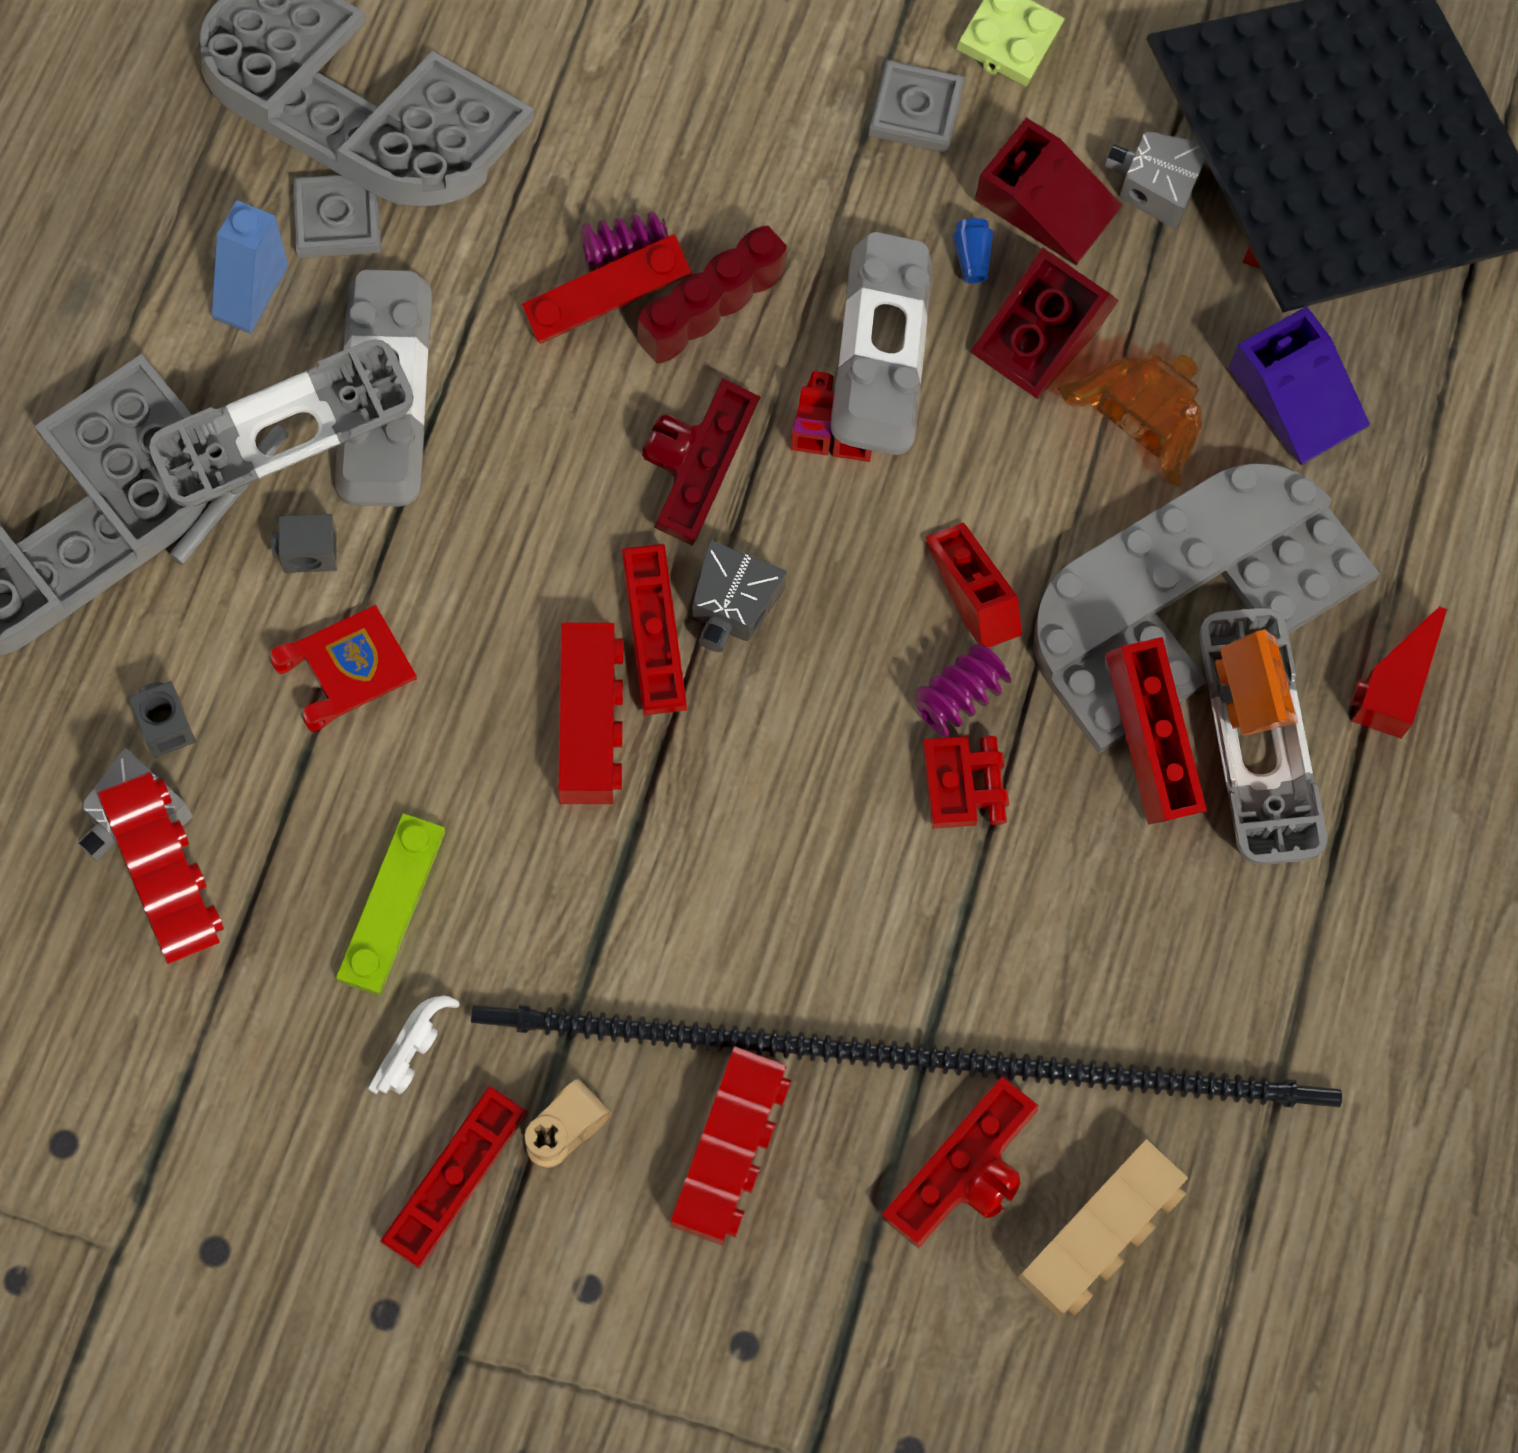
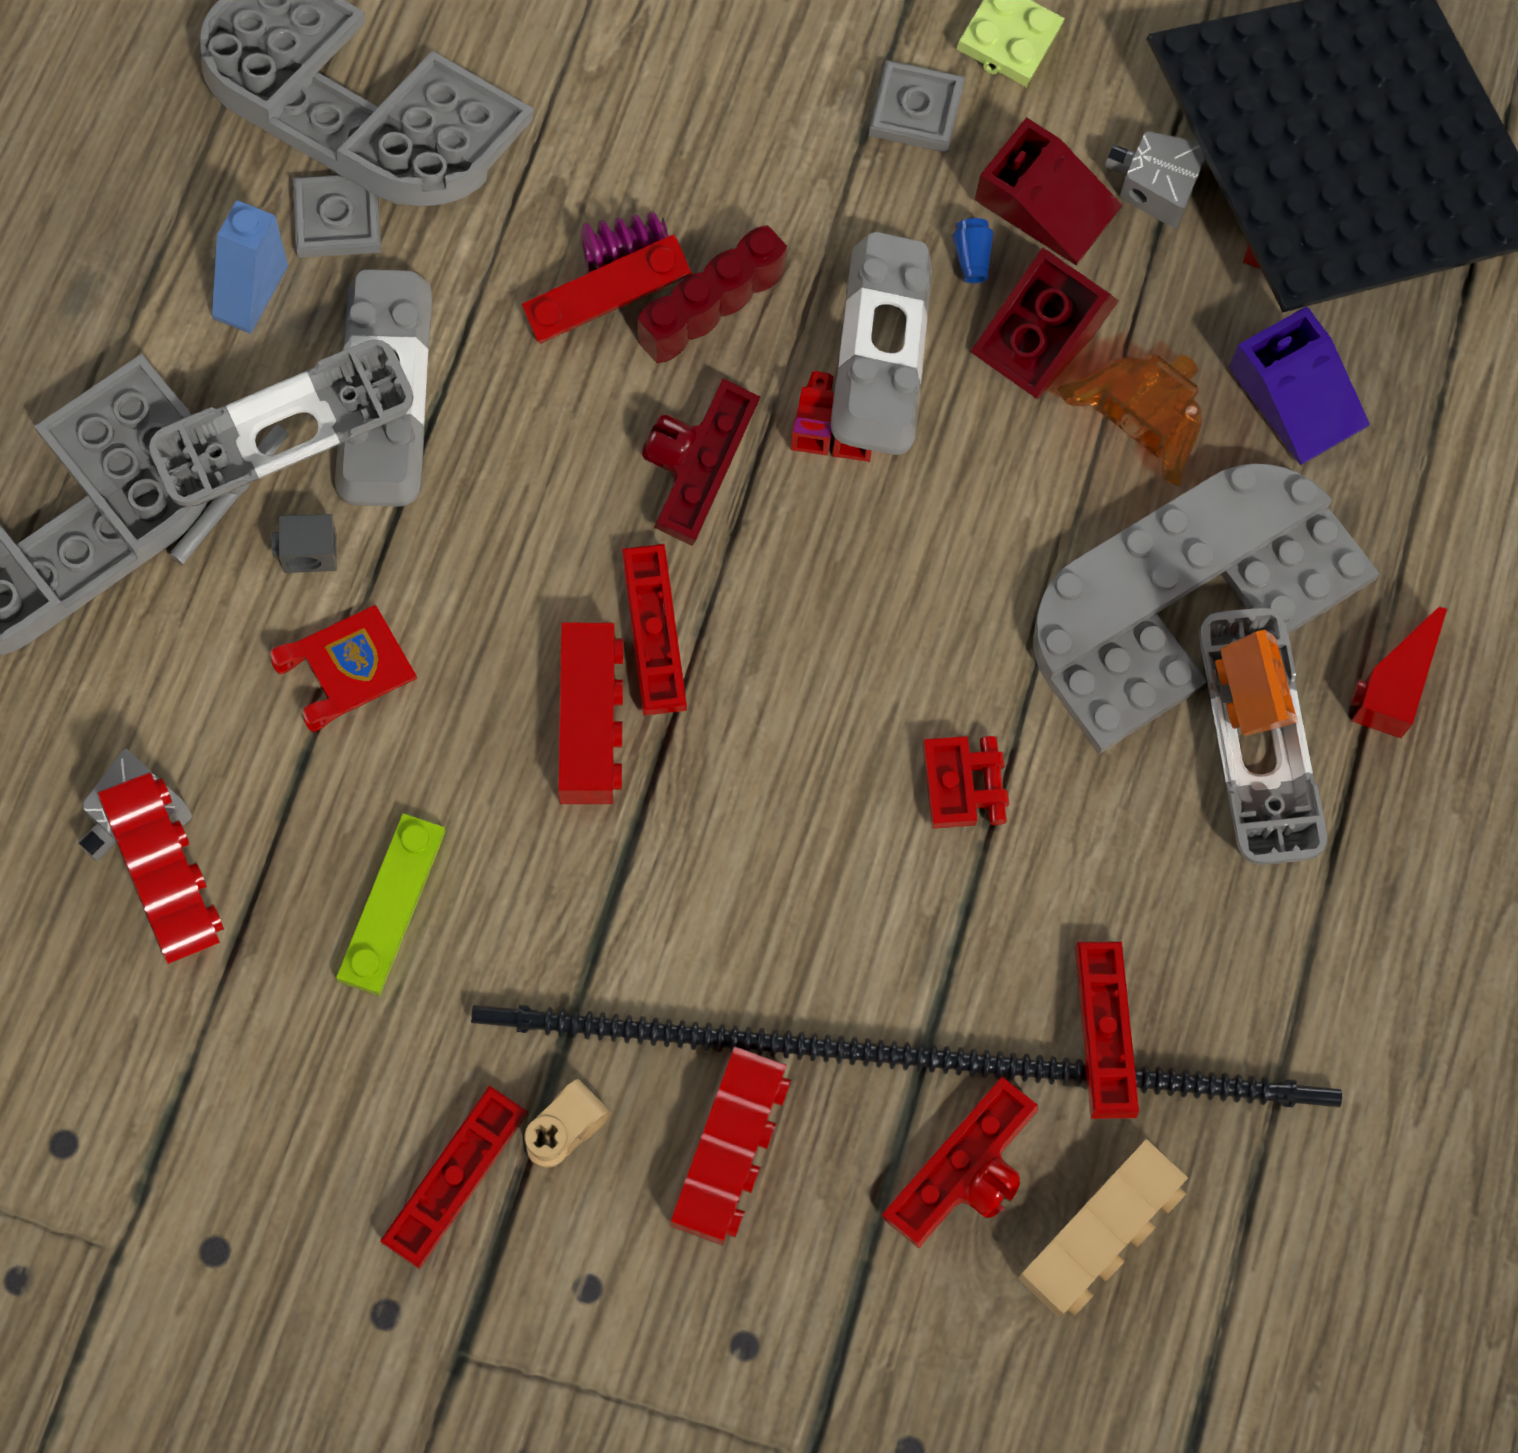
(165, 735): dark grey brick -> none
(415, 1035): white piece -> none
(734, 595): dark grey torso -> none
(959, 687): magenta piece -> none
(976, 586): red slope -> none
(1106, 1030): none -> red plate
(1155, 731): red brick -> none

